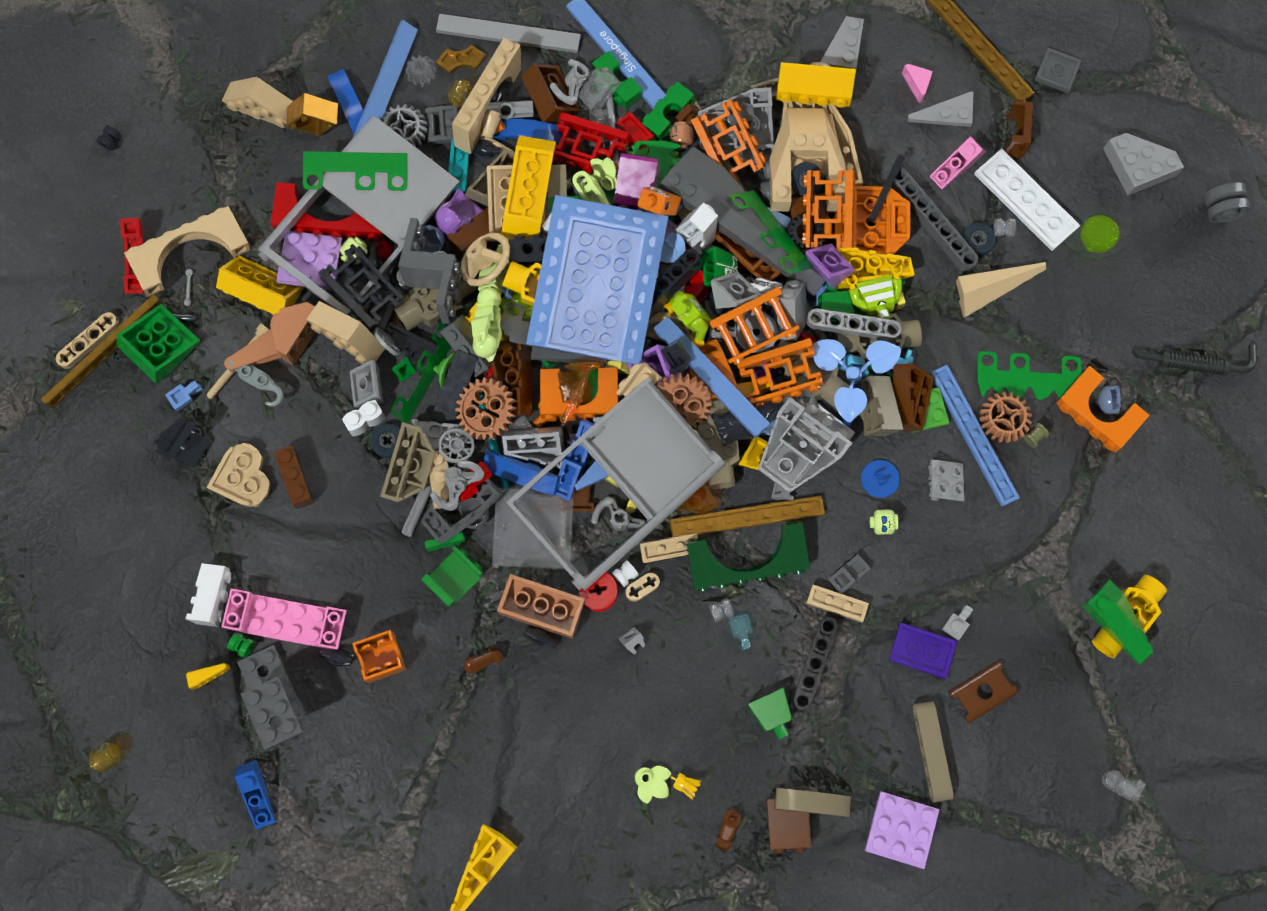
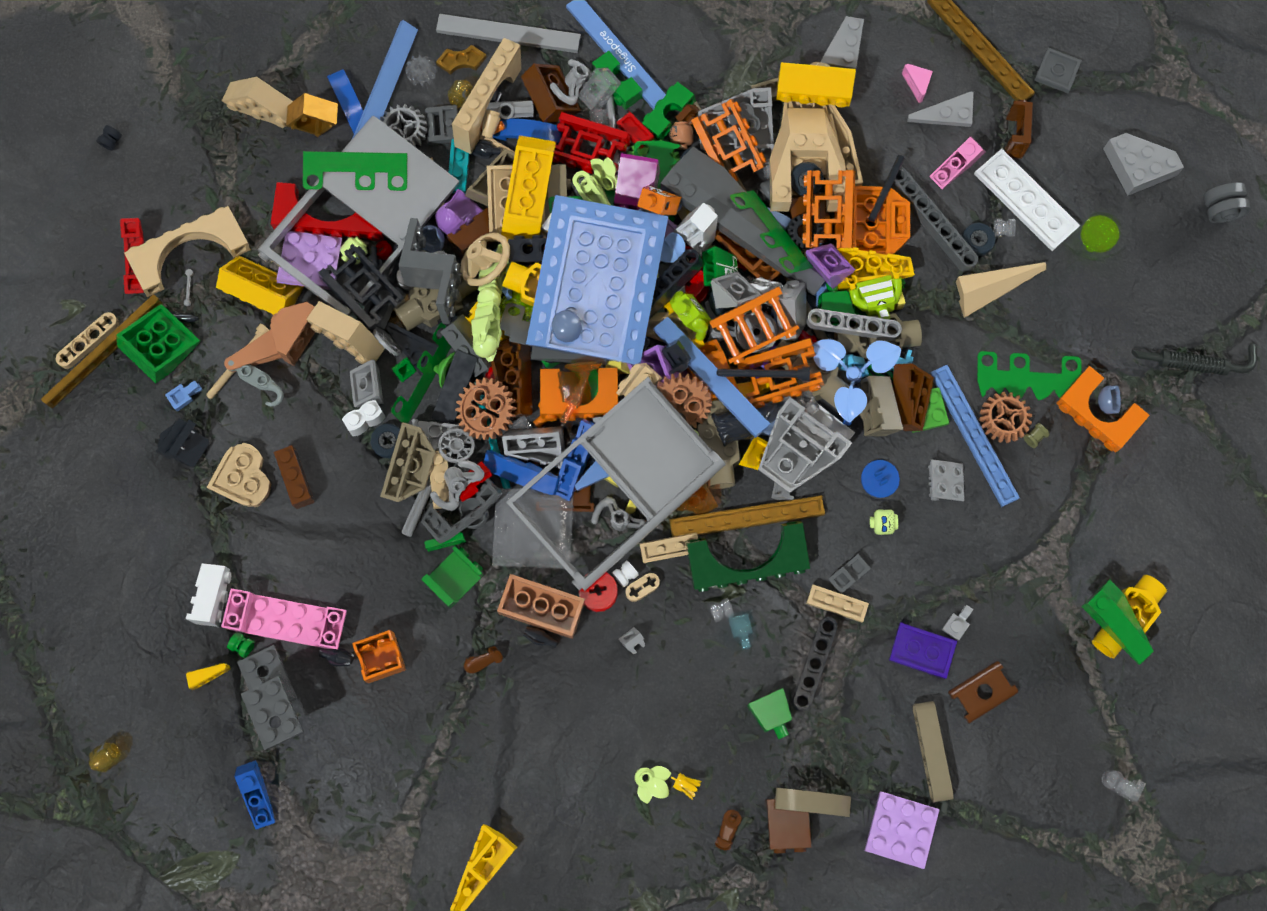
(566, 326): none -> sand blue hair
(802, 373): none -> black piece

